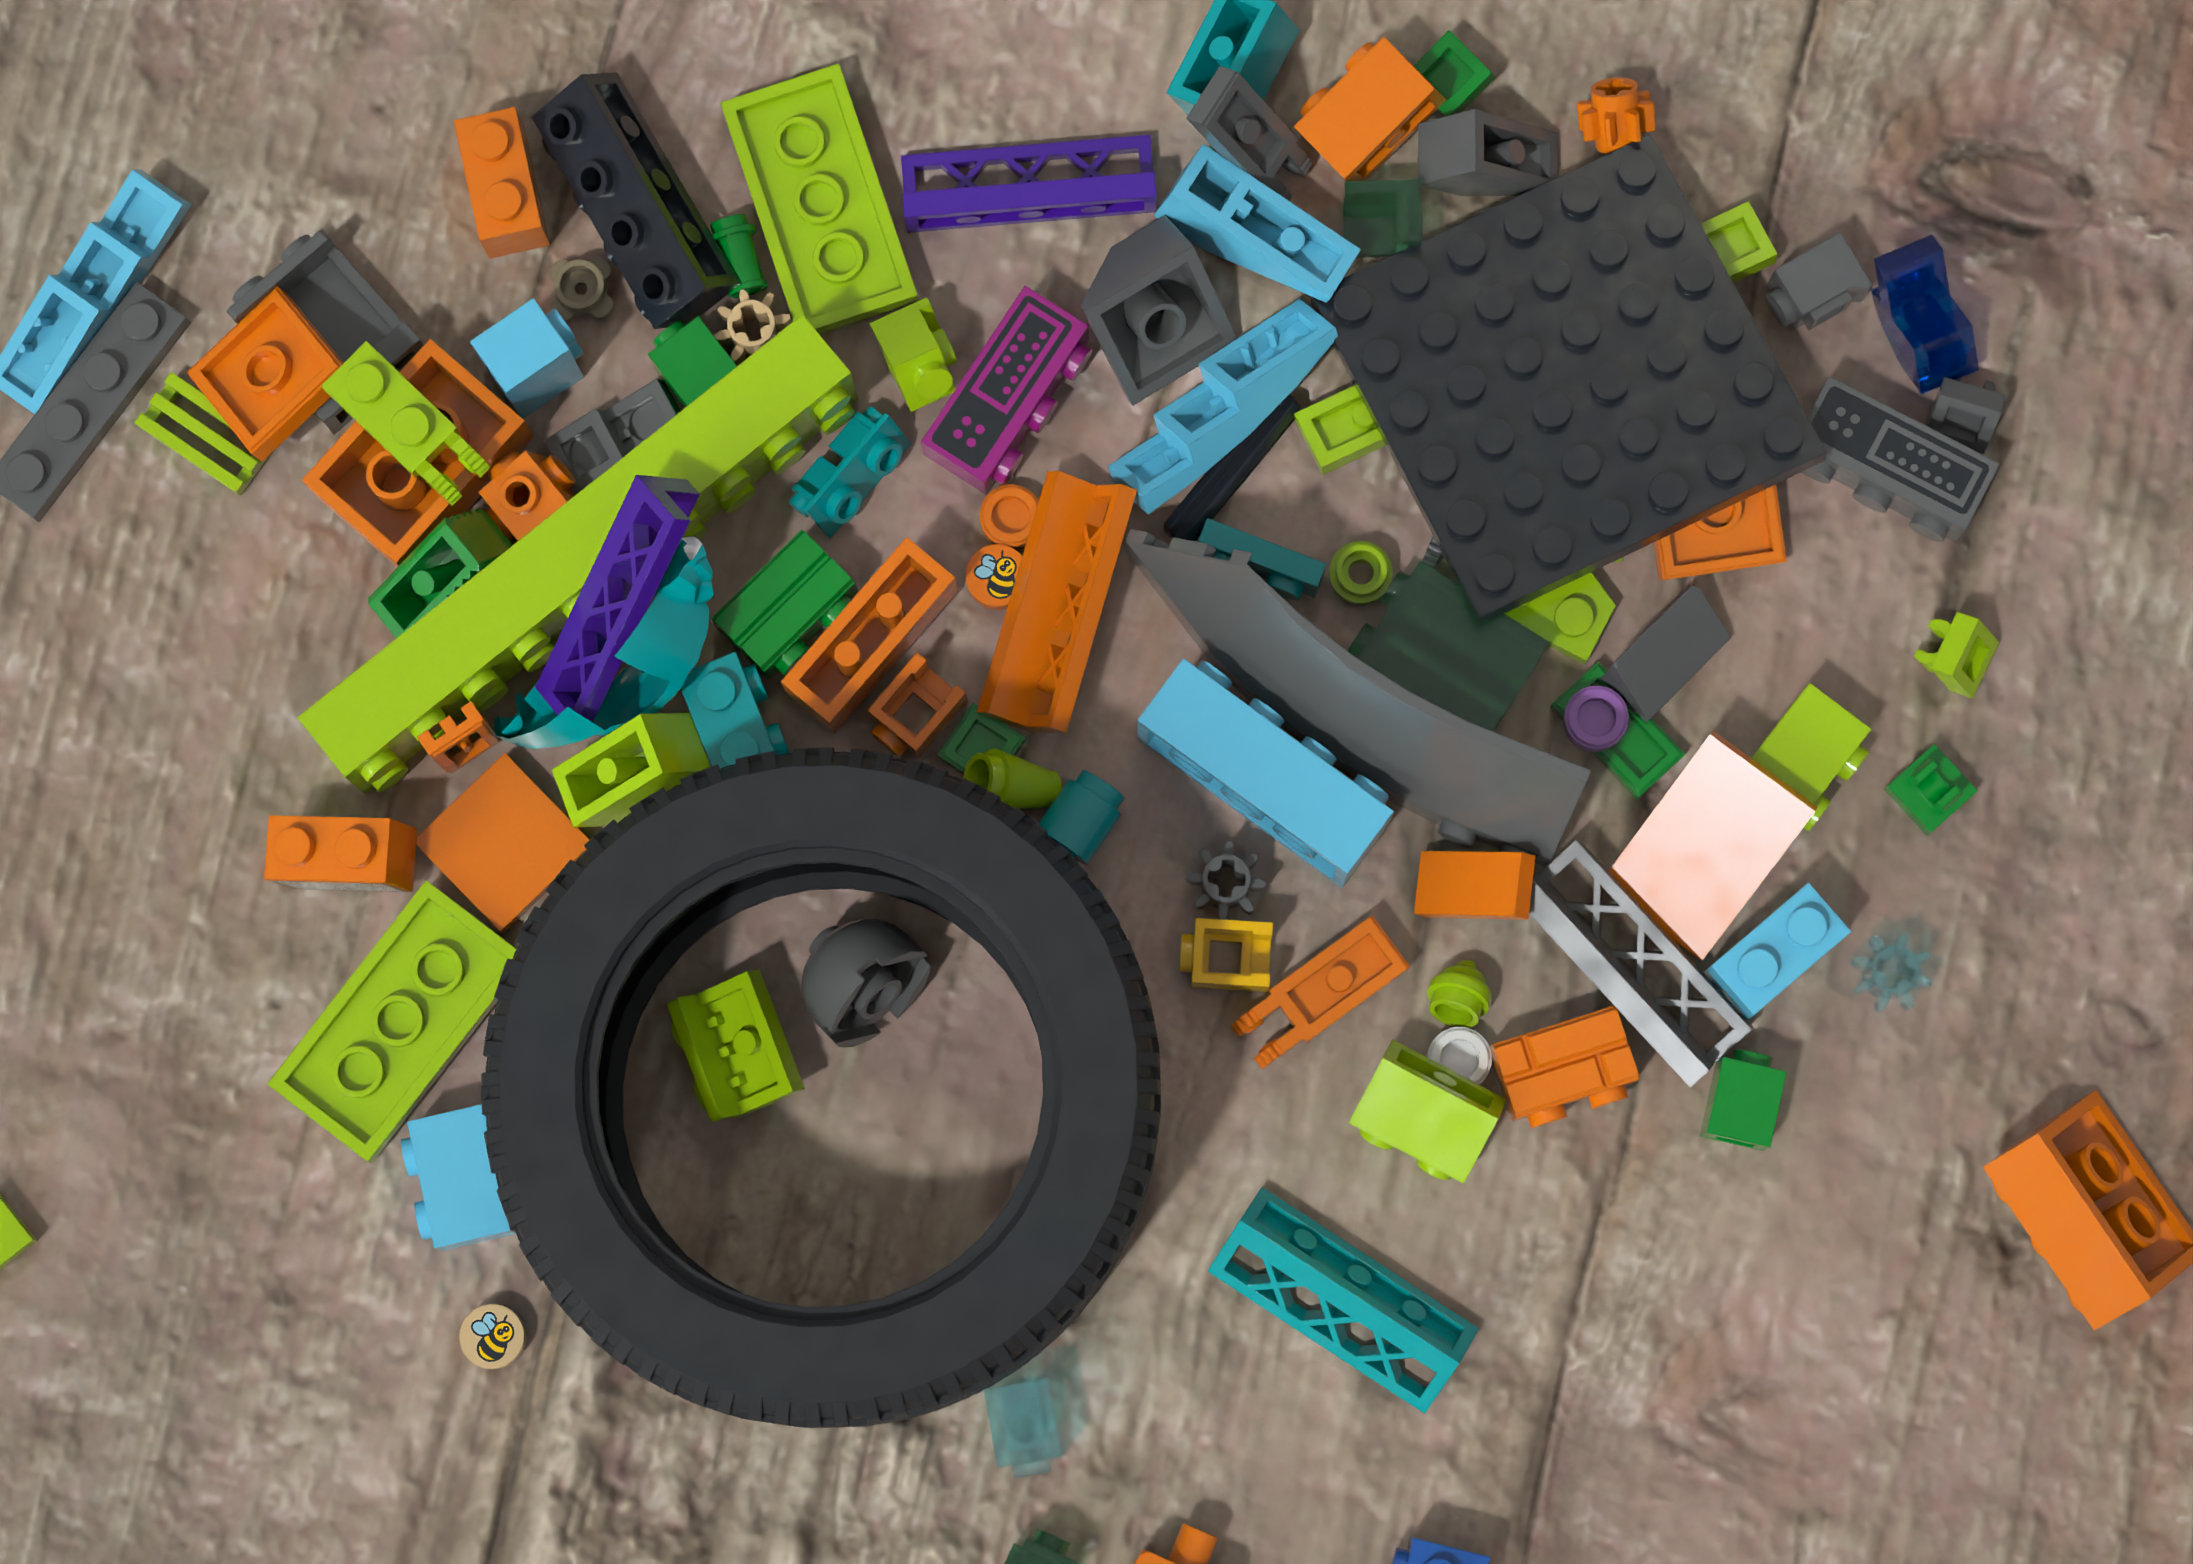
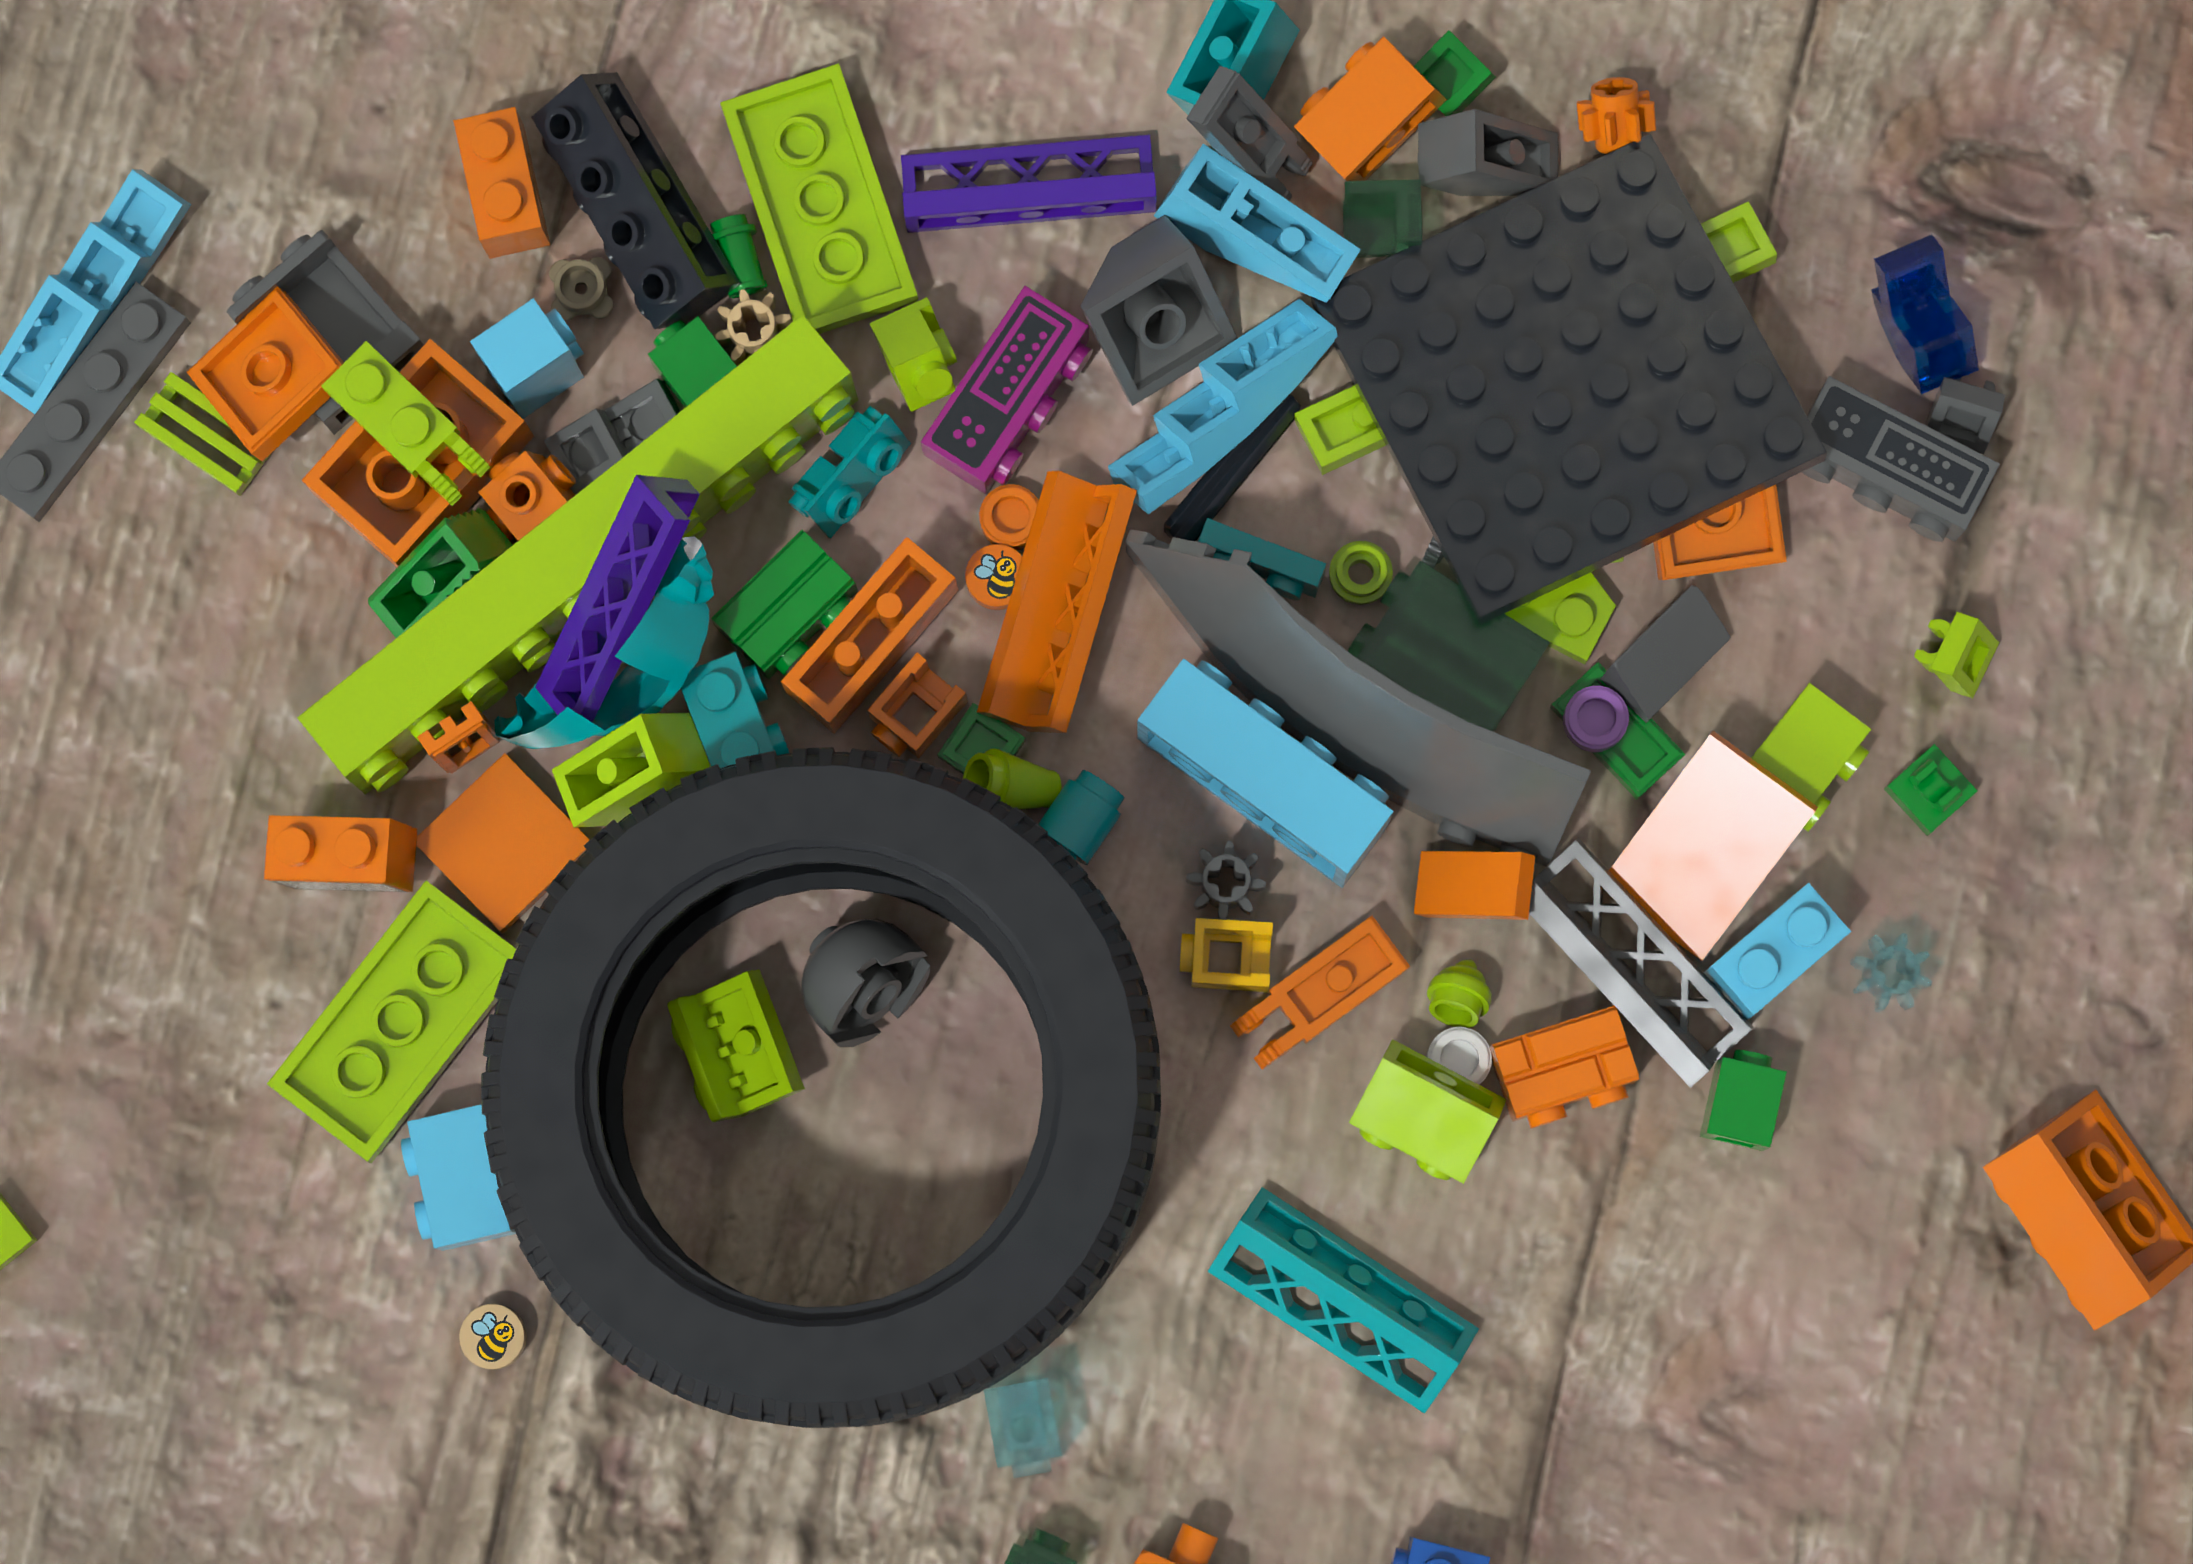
(1817, 284): dark grey window -> none

